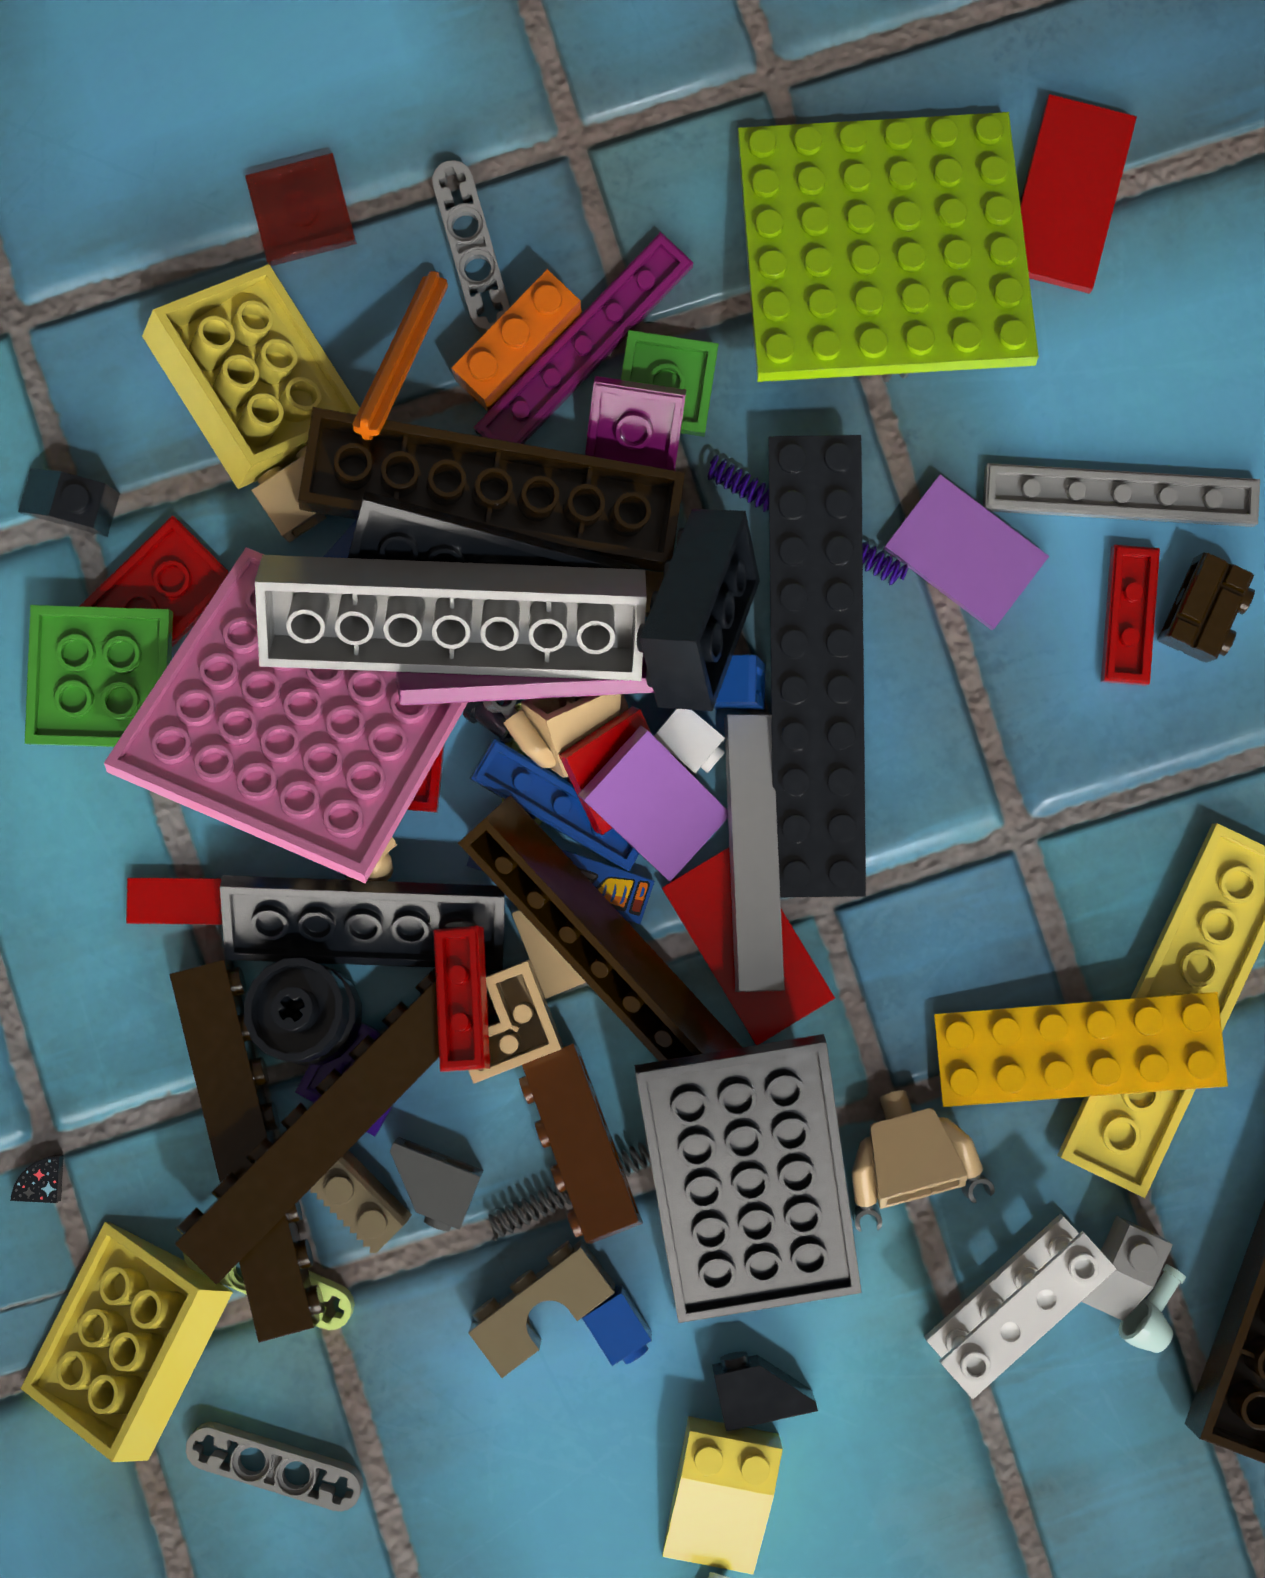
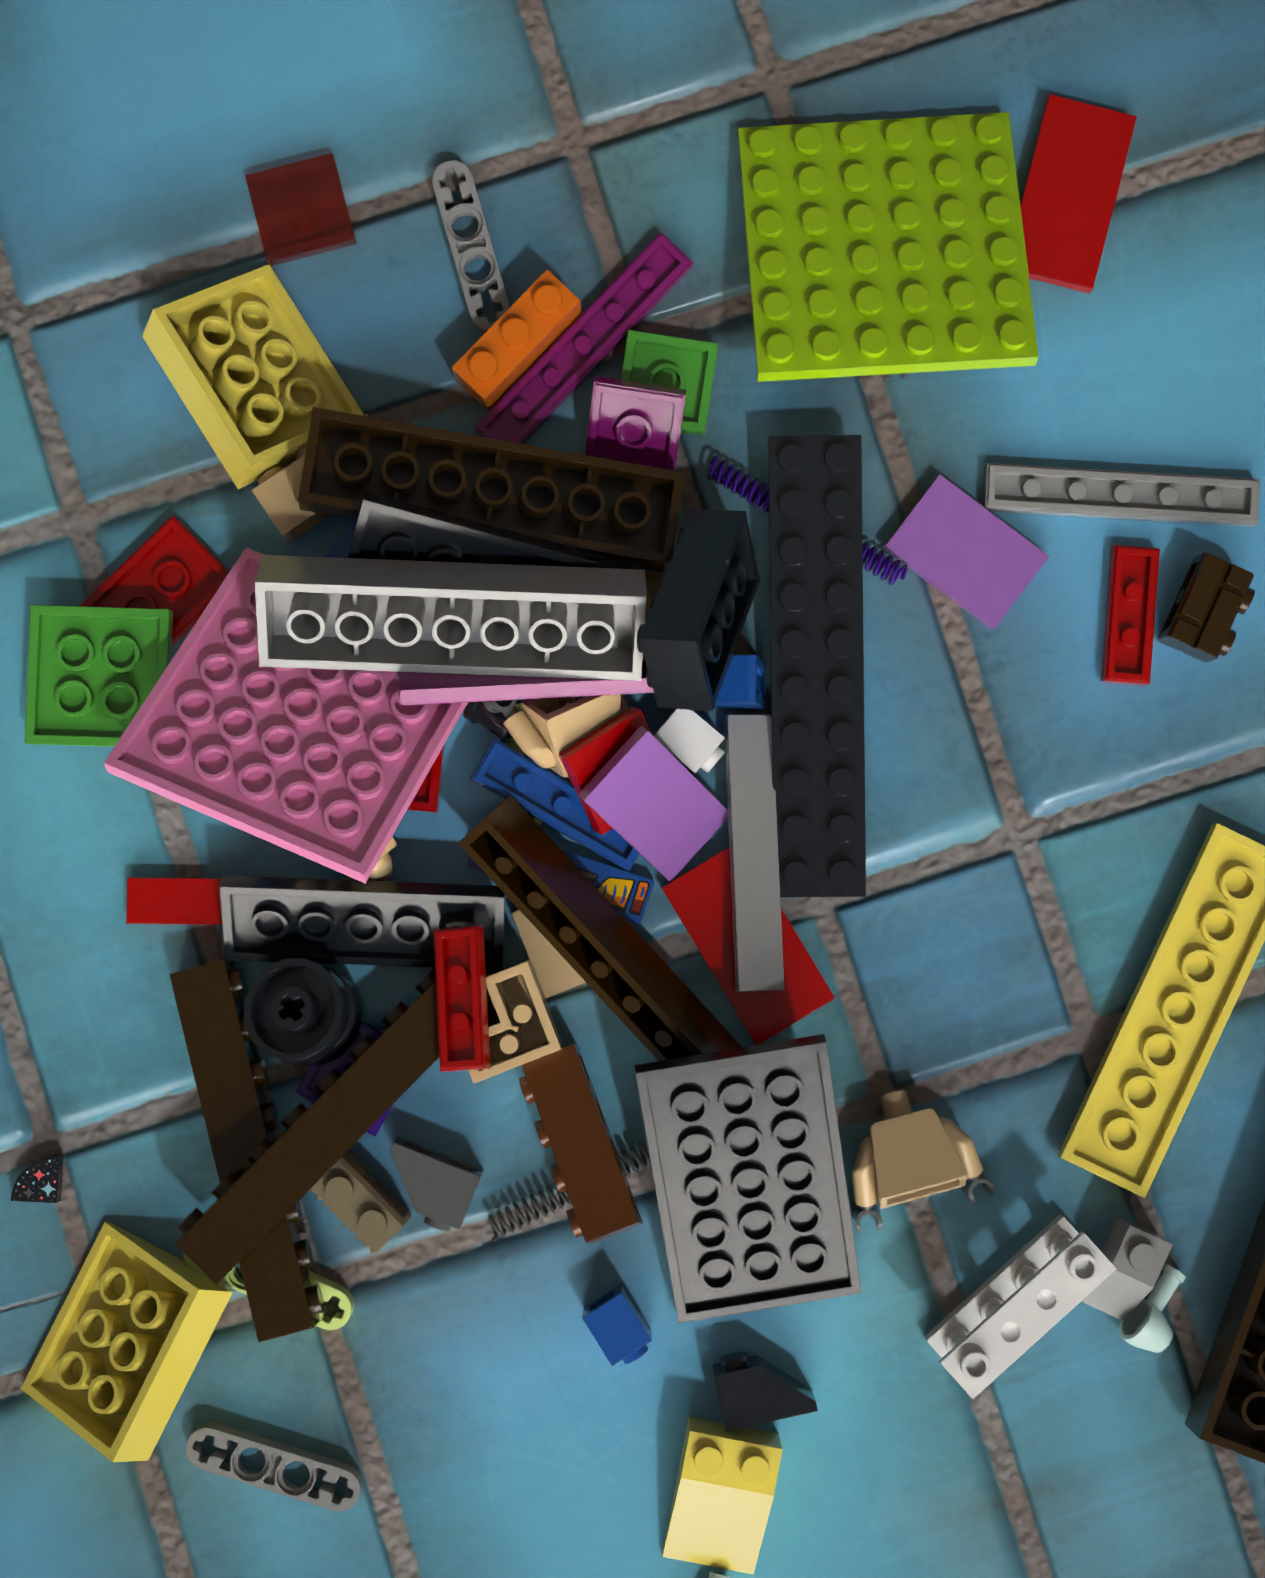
(69, 500): black slope -> none
(400, 356): orange axle -> none
(504, 1327): dark tan arch -> none
(1081, 1049): yellow plate -> none

